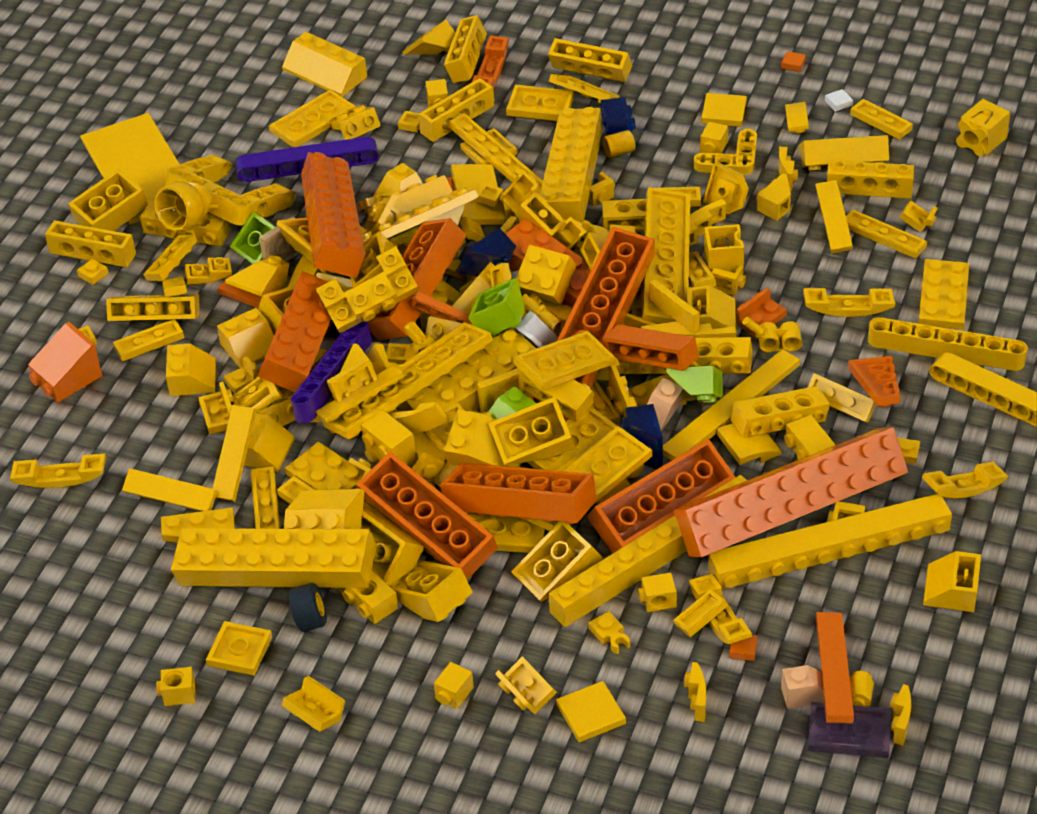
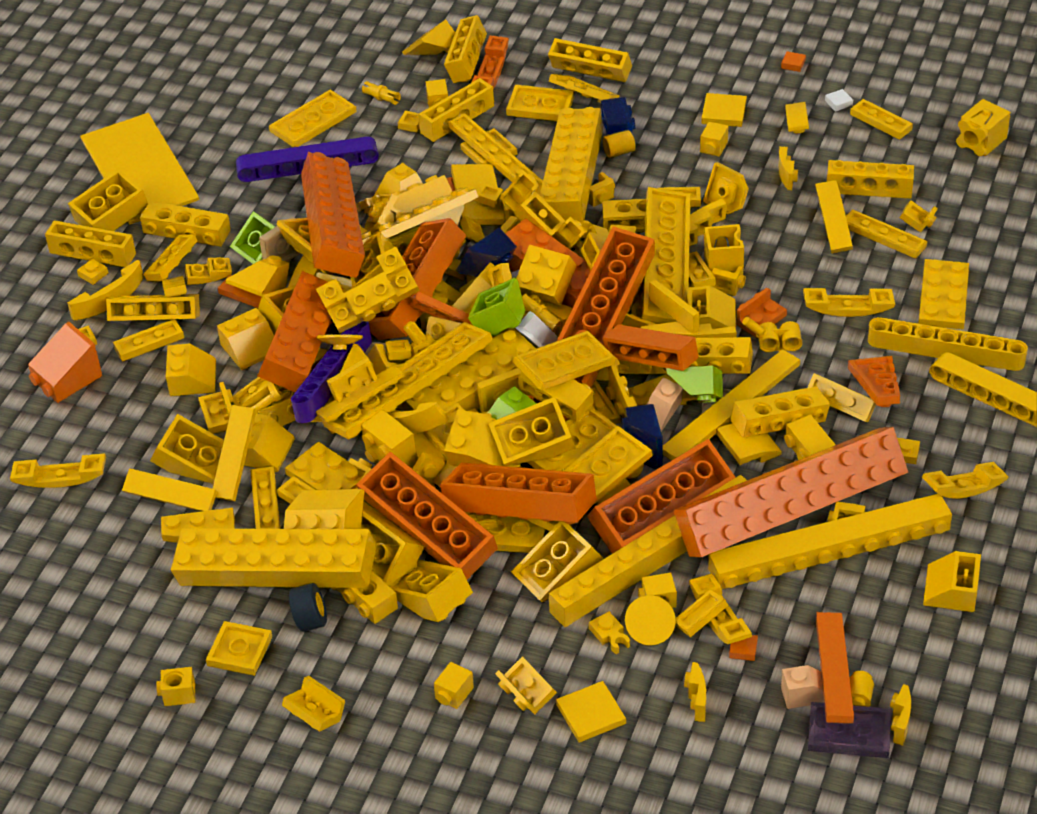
(88, 306): none -> yellow slope
(189, 451): none -> yellow slope
(192, 194): yellow piece -> none
(241, 377): yellow bracket -> none
(325, 64): yellow slope -> none
(339, 341): none -> yellow dish
(356, 123): yellow bracket -> none
(381, 92): none -> yellow pin
(398, 350): none -> yellow plate
(650, 620): none -> yellow piece
(705, 161): yellow beam -> none
(775, 198): yellow slope -> none
(868, 149): yellow slope -> none

